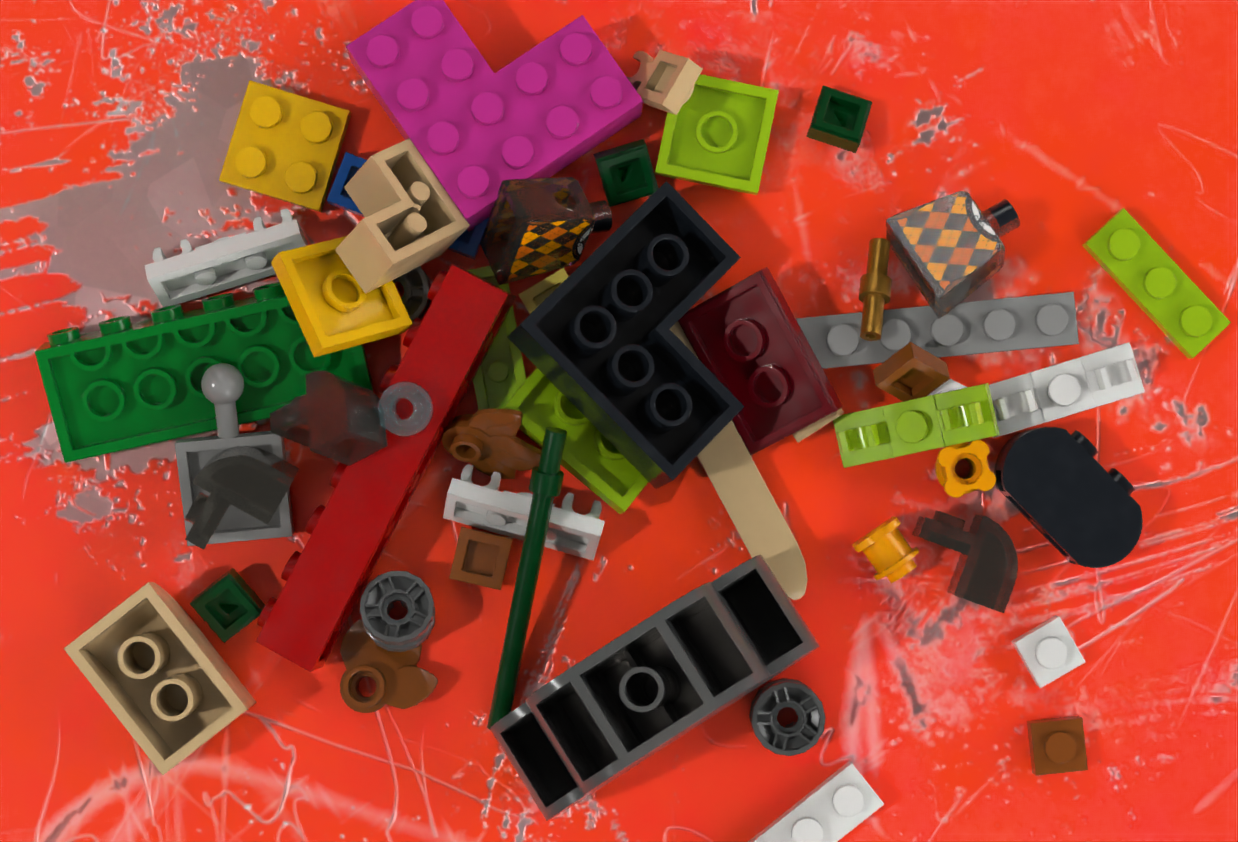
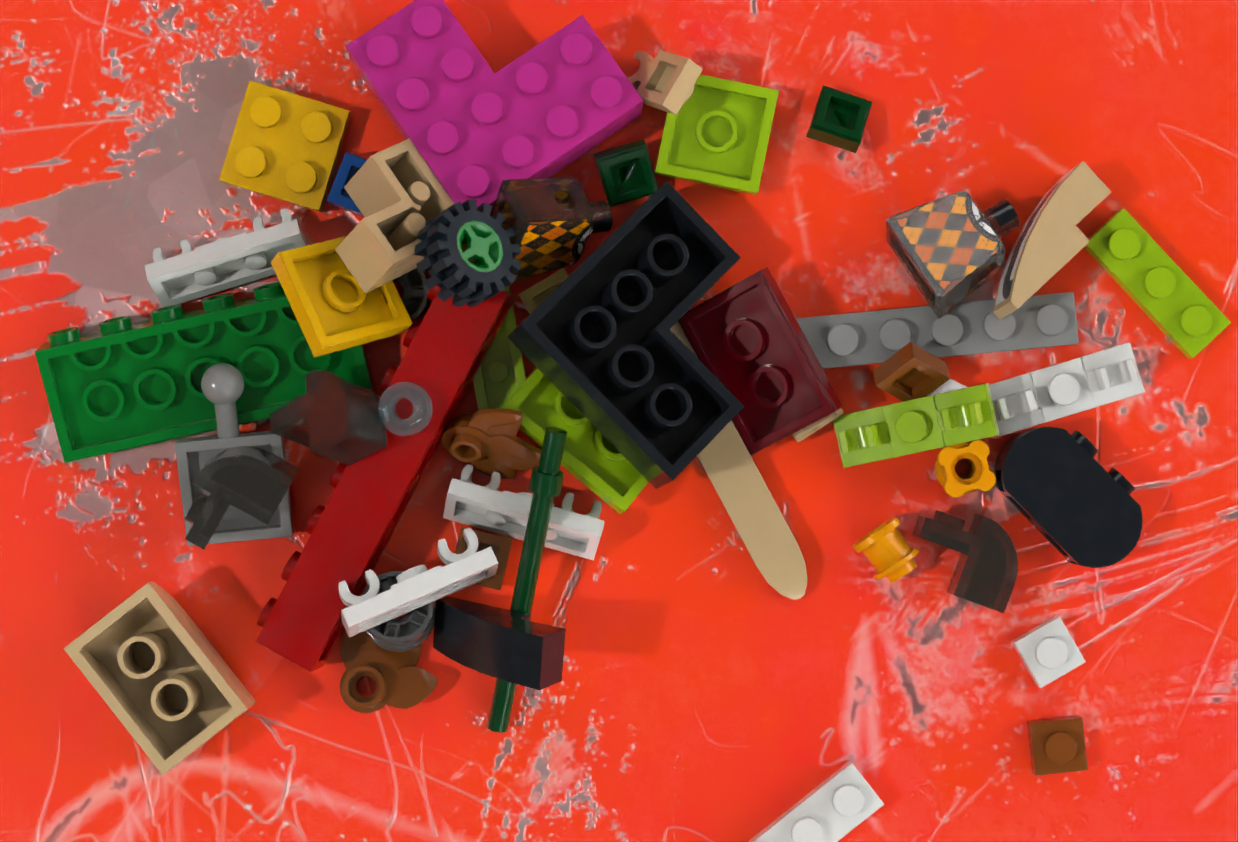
(228, 605): dark green tile -> none
(417, 586): none -> white plate
(468, 253): none -> black wheel
(499, 642): none -> black slope
(653, 685): dark grey brick -> none
(796, 736): dark grey wheel -> none
(875, 289): pearl gold bar -> none
(1049, 237): none -> tan slope

